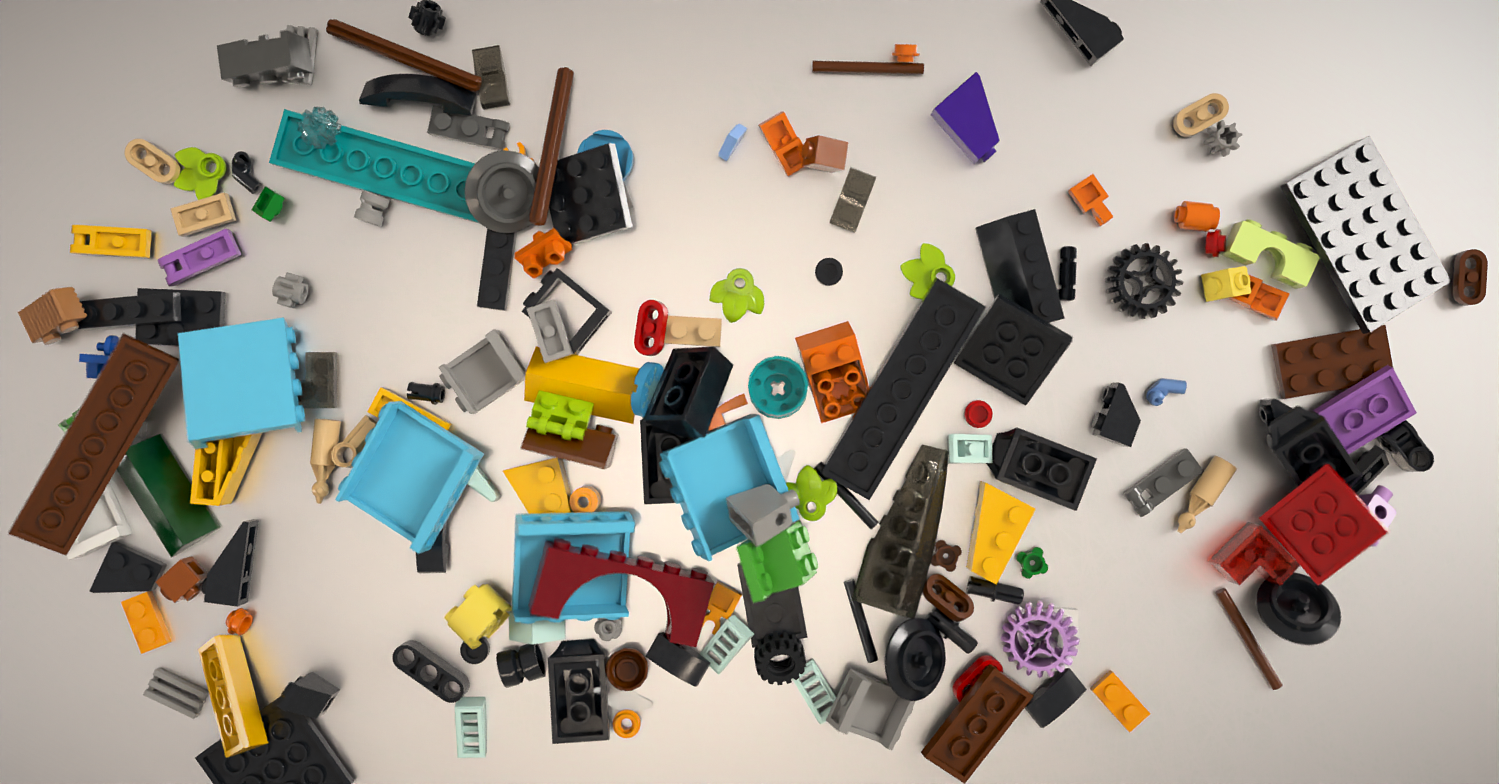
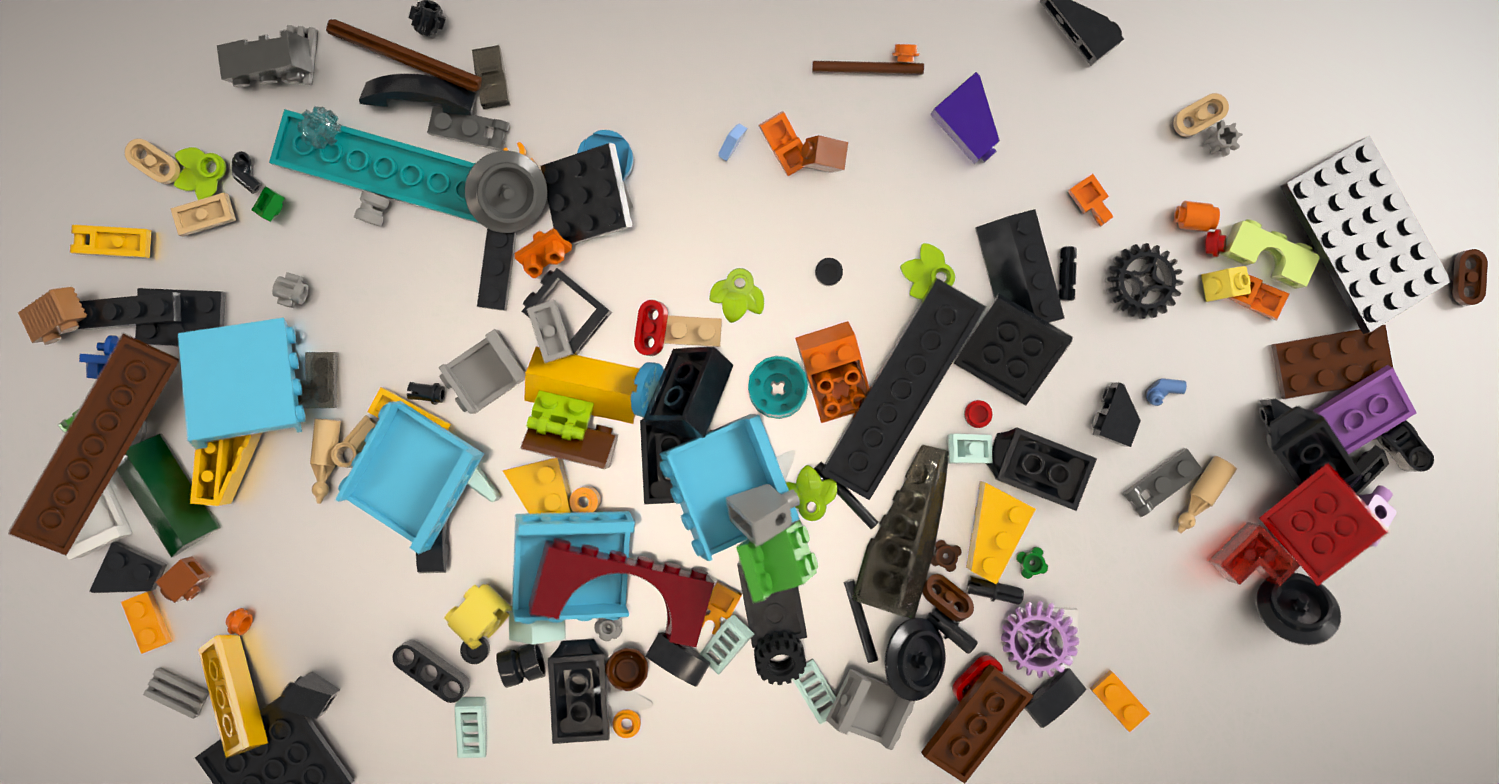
(199, 257): medium lavender plate -> none
(231, 574): black slope -> none
(551, 146): reddish brown axle -> none
(718, 419): orange slope -> none
(852, 199): clear smoke slope -> none
(1249, 639): reddish brown bar -> none

